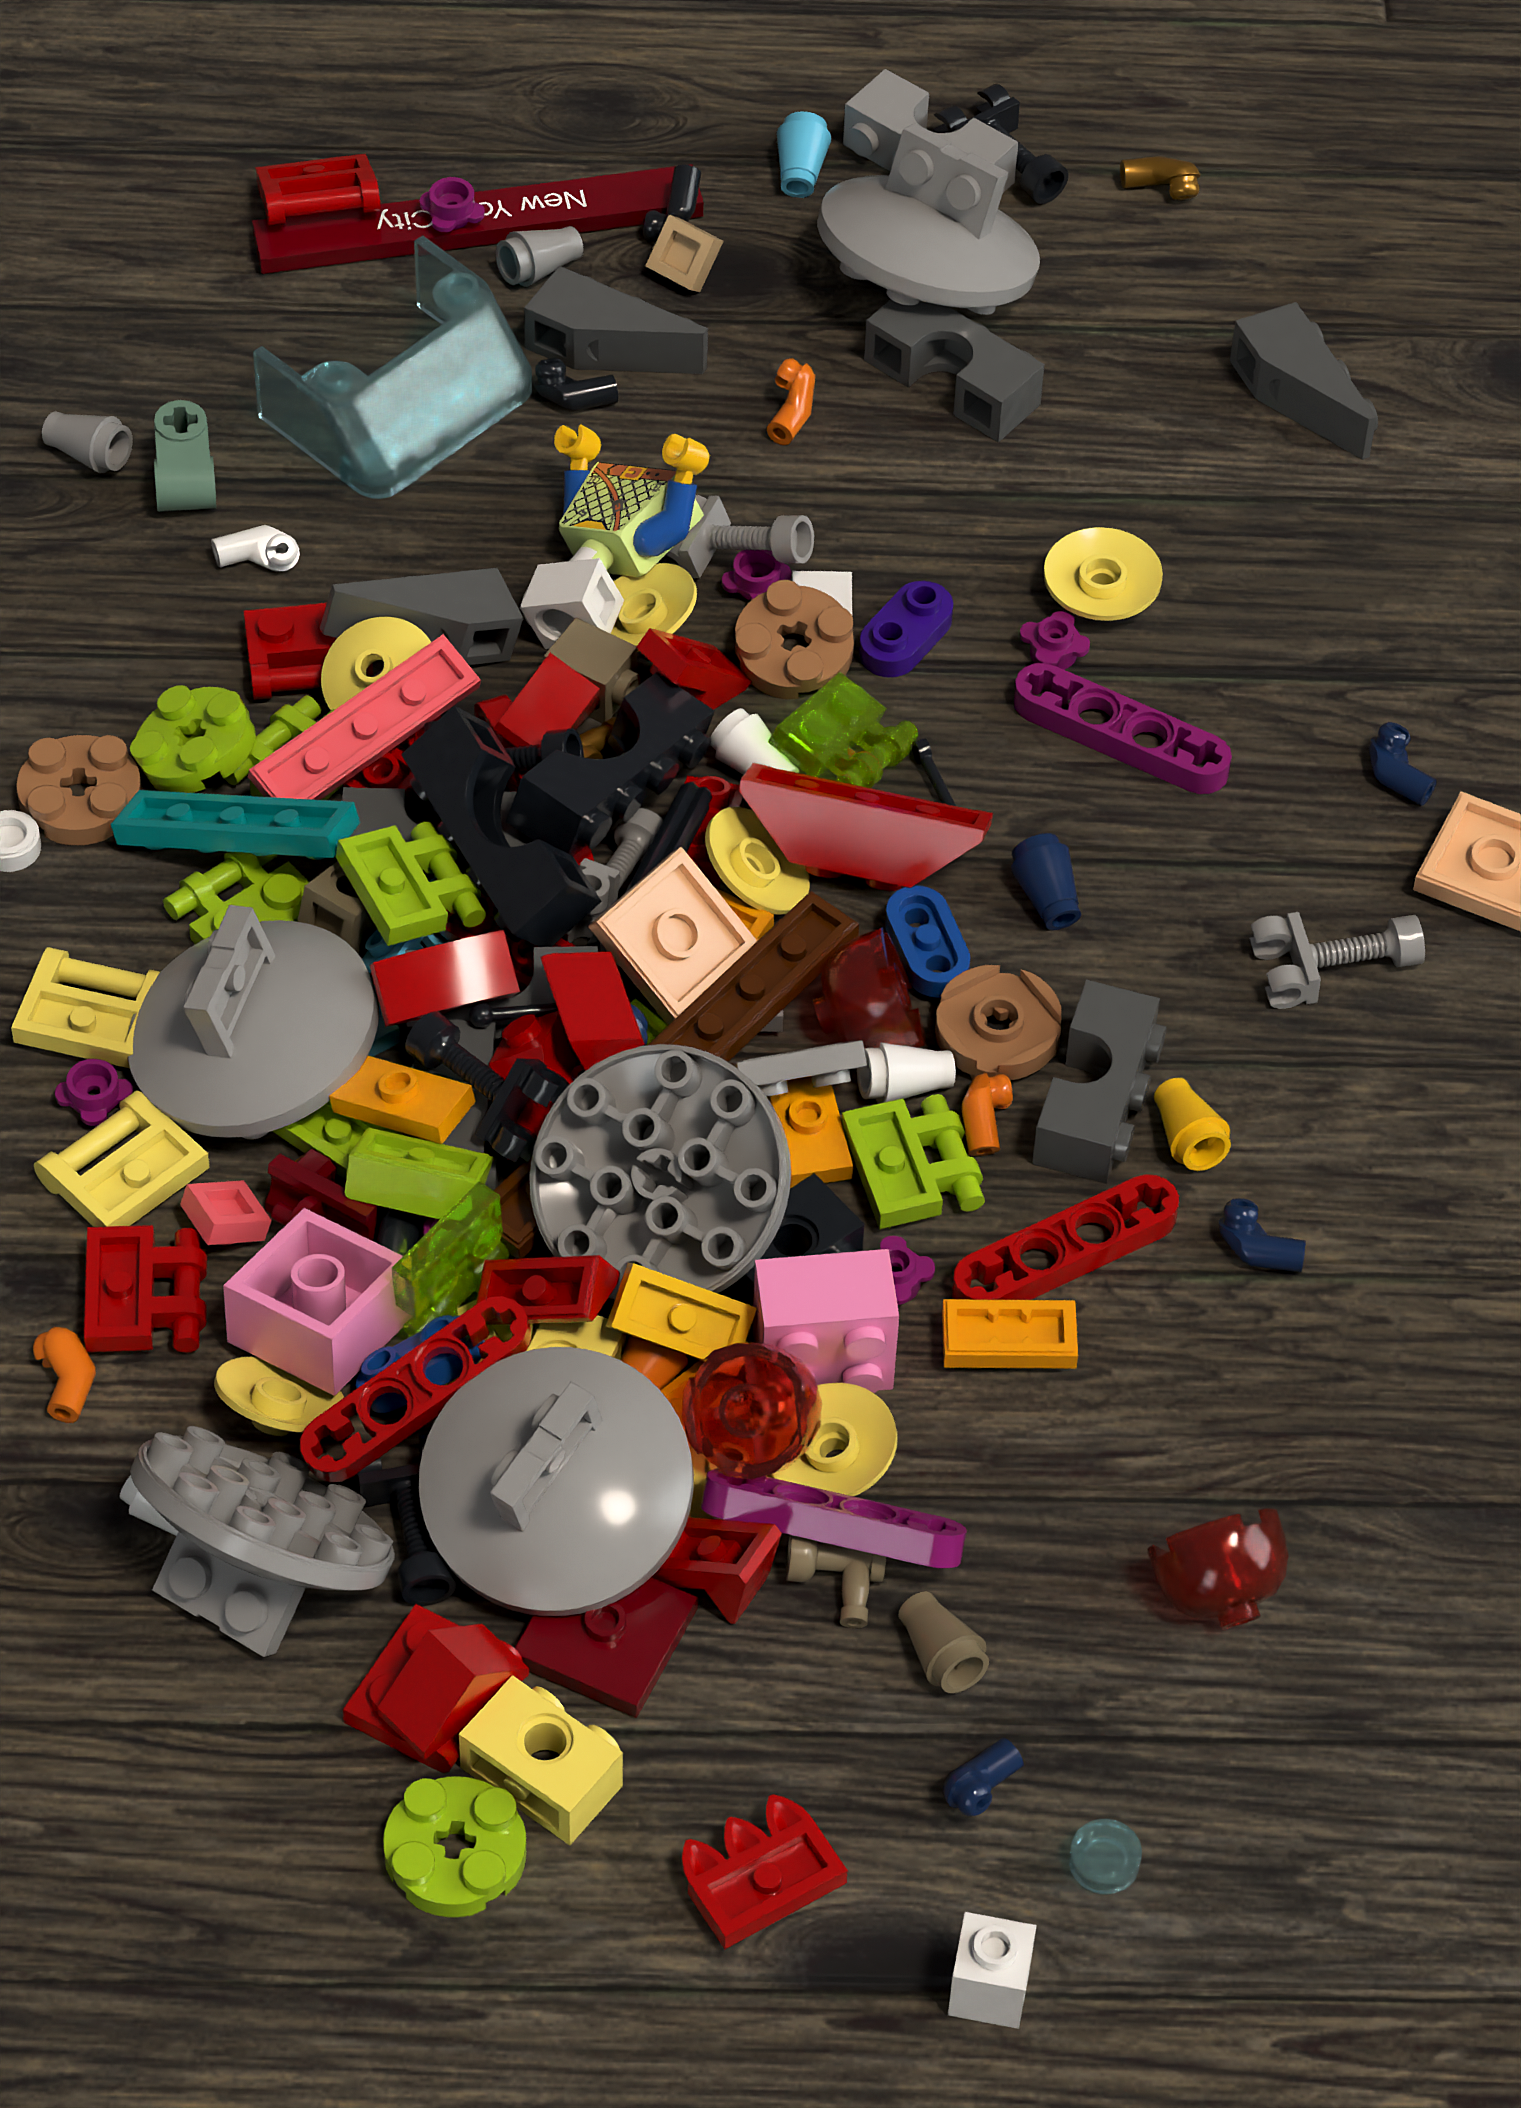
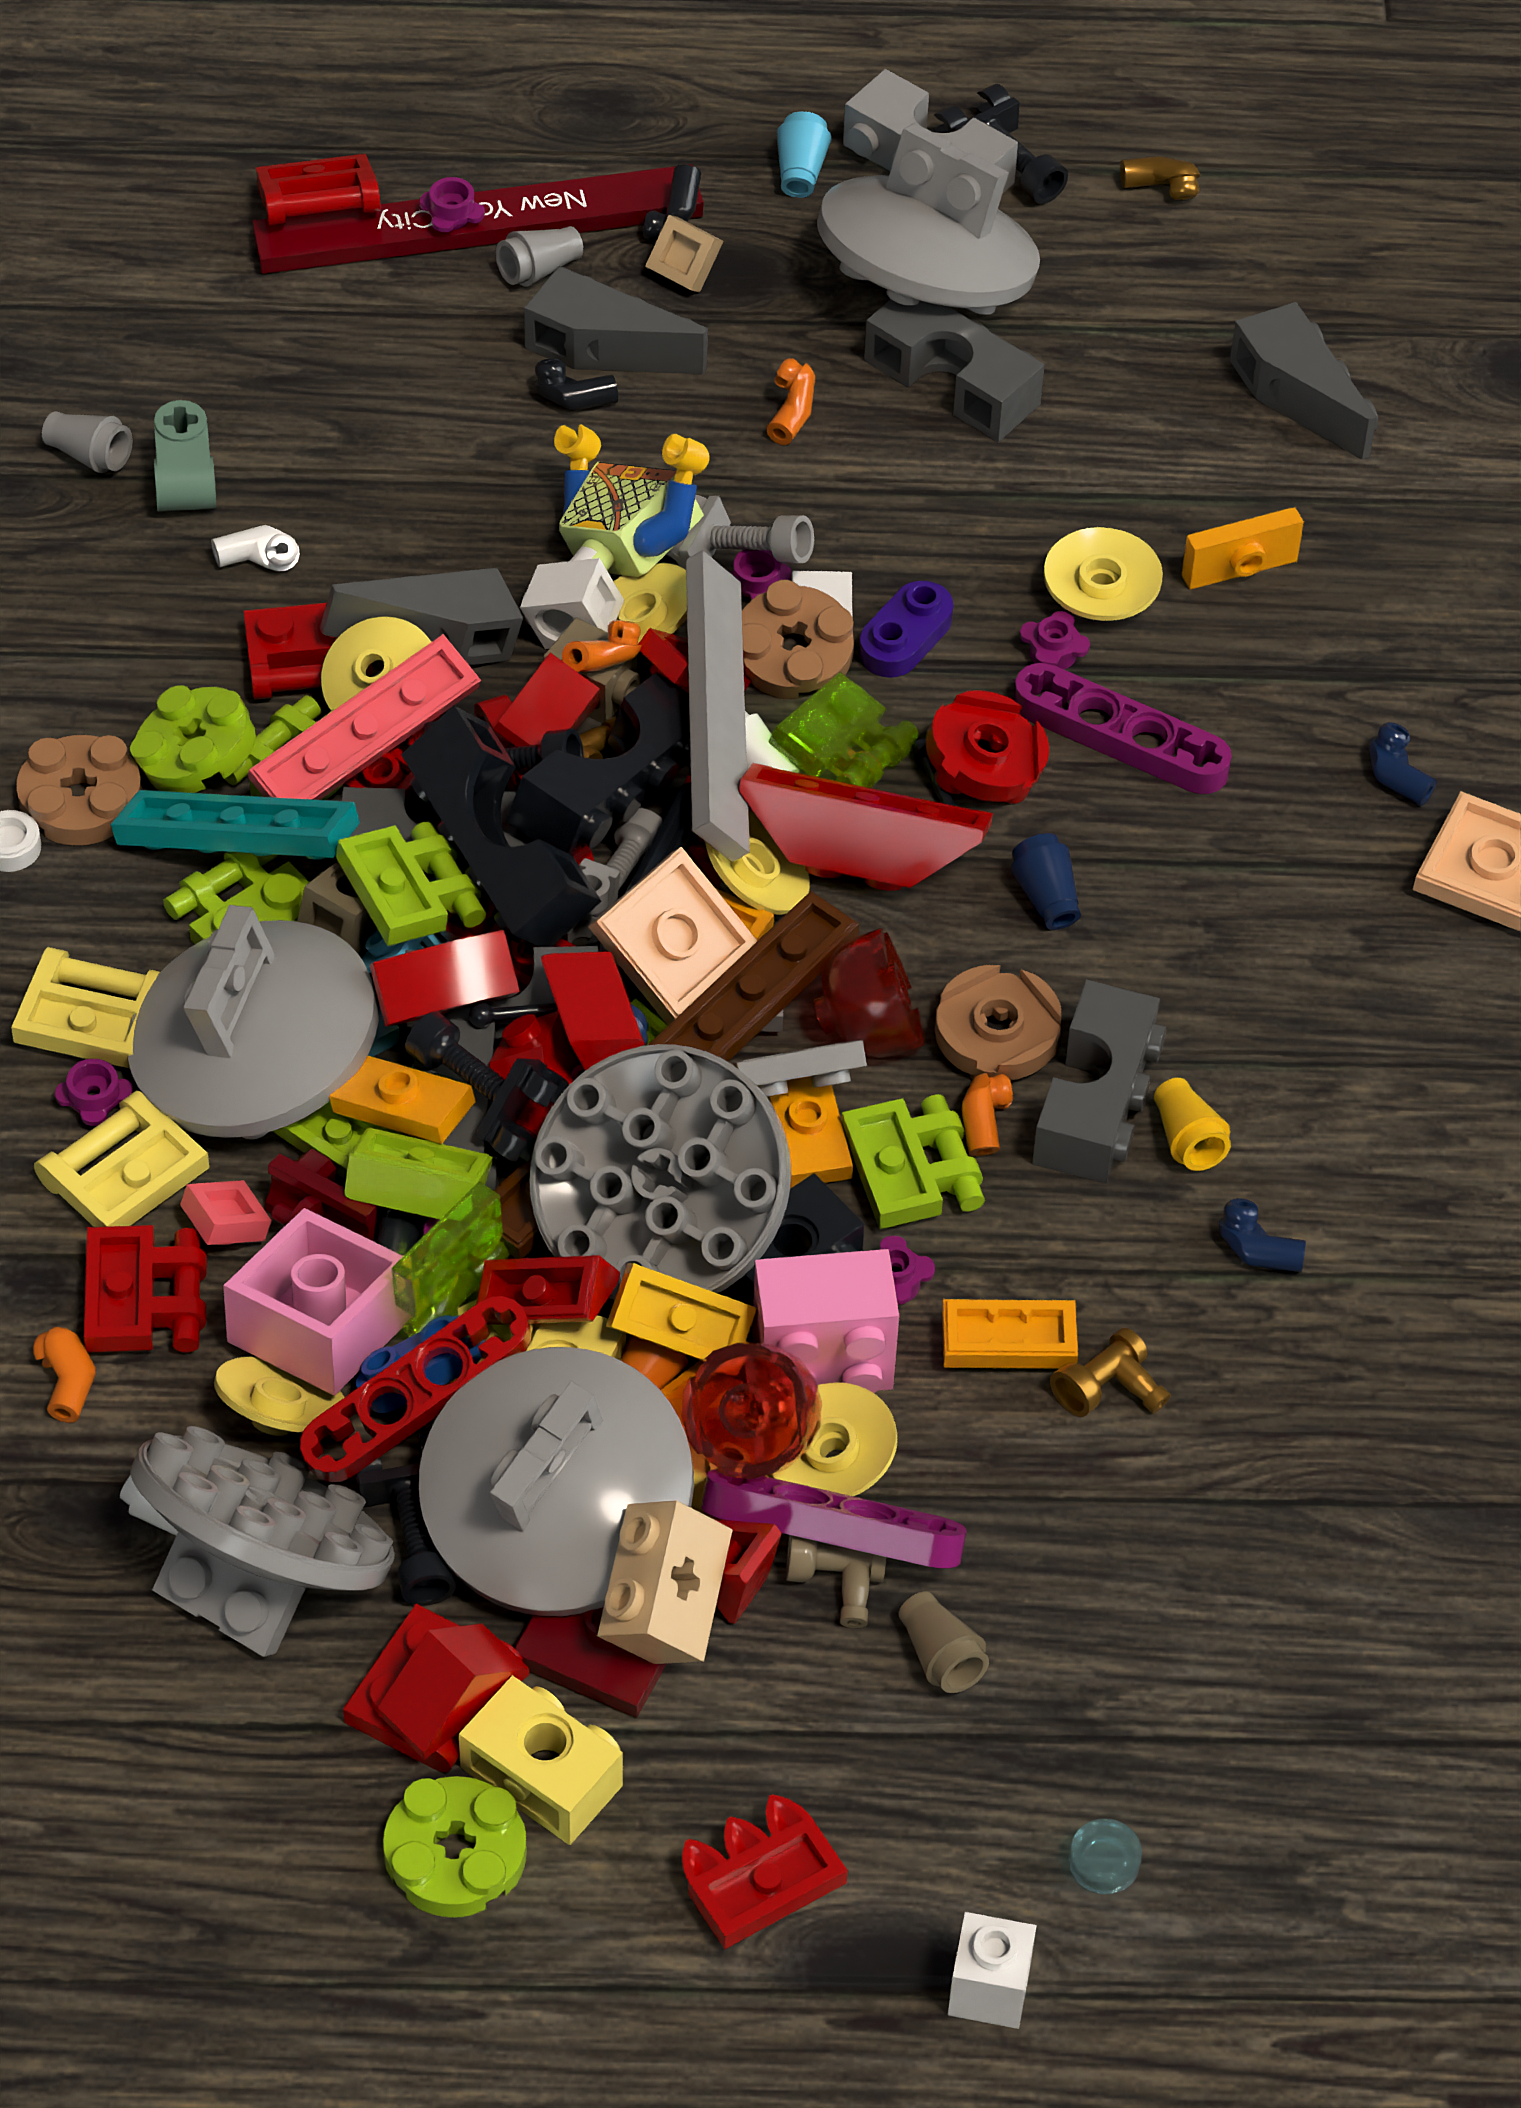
(418, 406): clear light blue windscreen -> none
(601, 654): none -> orange arm
(665, 1582): none -> tan brick
(716, 706): none -> light grey tile
(904, 1072): white cone -> none
(930, 946): blue plate -> none
(972, 1782): dark blue arm -> none
(974, 771): none -> red plate
(1059, 1237): red beam -> none
(1080, 1386): none -> pearl gold piece
(1223, 1568): clear red cylinder -> none
(1242, 548): none -> light orange plate
(1301, 981): light grey bar -> none

